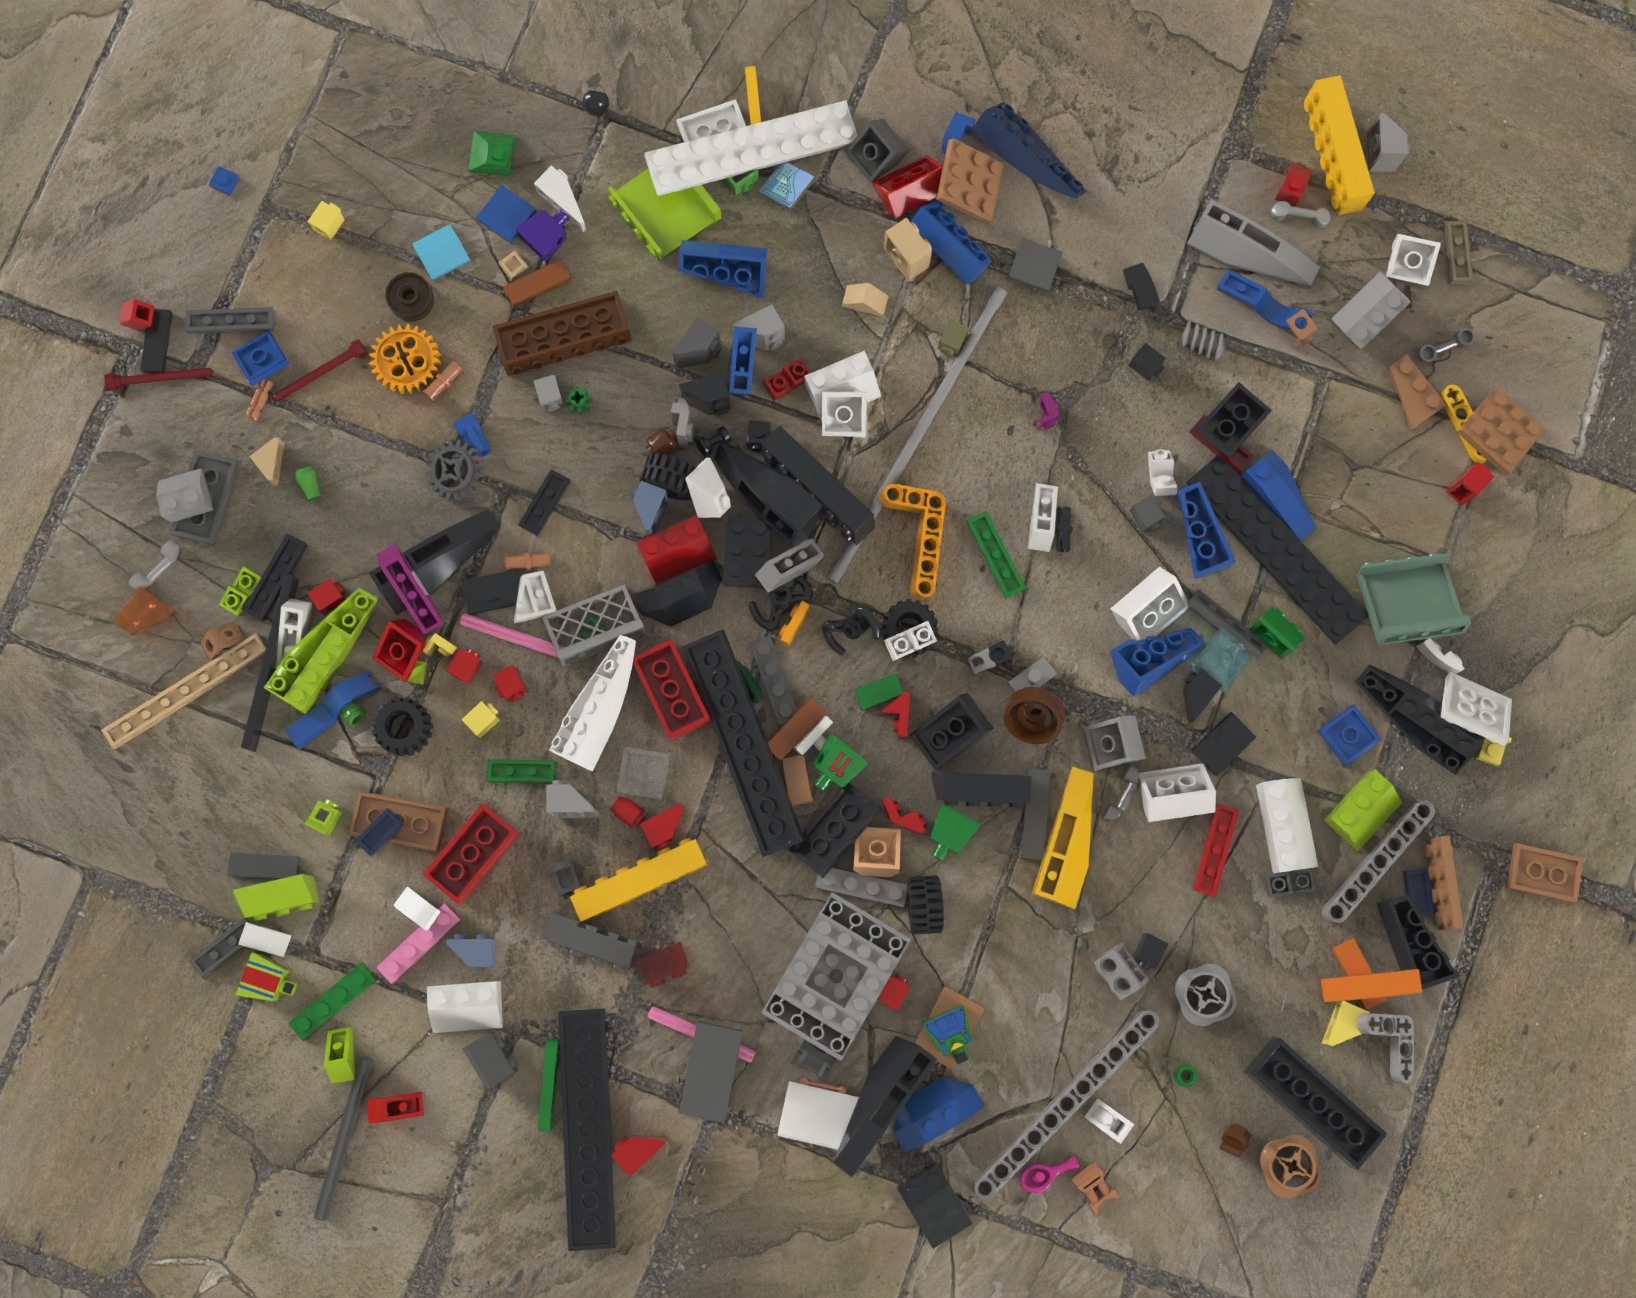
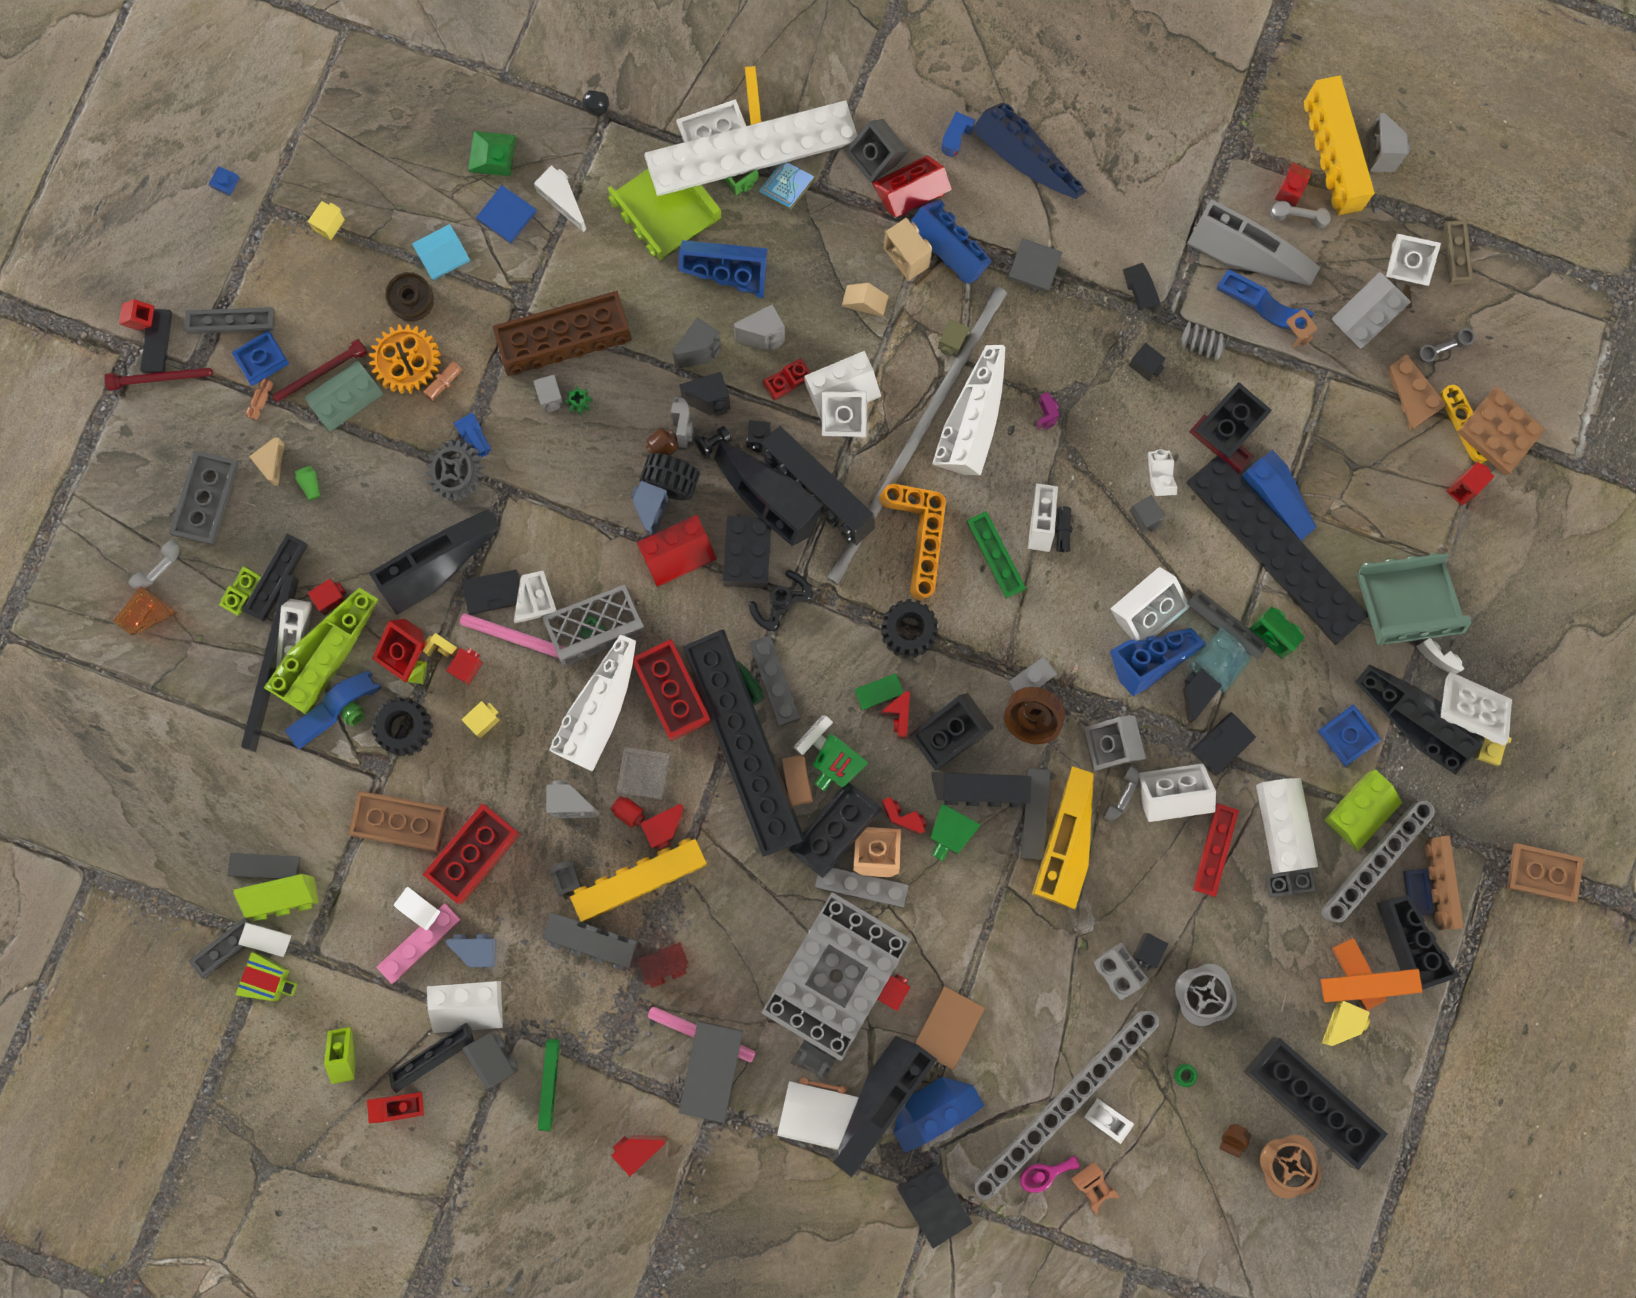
(183, 496): light grey slope -> none
(184, 691): tan tile -> none
(221, 638): medium nougat bracket -> none
(324, 817): lime window -> none
(332, 1001): green plate -> none
(343, 395): none -> sand green slope
(343, 1139): dark grey axle -> none
(379, 832): dark blue tile -> none
(409, 588): magenta brick -> none
(431, 1057): none -> black tile
(510, 684): red brick -> none
(513, 265): tan tile -> none
(521, 771): green tile -> none
(527, 561): nougat pin -> none
(537, 283): dark orange tile -> none
(543, 233): dark purple torso -> none
(544, 503): black tile -> none
(587, 1130): black plate -> none
(681, 594): black wedge -> none
(707, 490): white slope -> none
(741, 360): blue slope -> none
(789, 565): light grey brick -> none
(789, 631): light orange plate -> none
(795, 728): dark orange tile -> none
(852, 627): black piece -> none
(910, 640): white slope -> none
(925, 904): black tyre -> none
(950, 1033): torso -> none
(970, 181): medium nougat plate -> none
(973, 417): none -> white wedge
(989, 658): leg -> none
(1205, 537): blue wedge -> none
(1397, 1037): light grey beam -> none

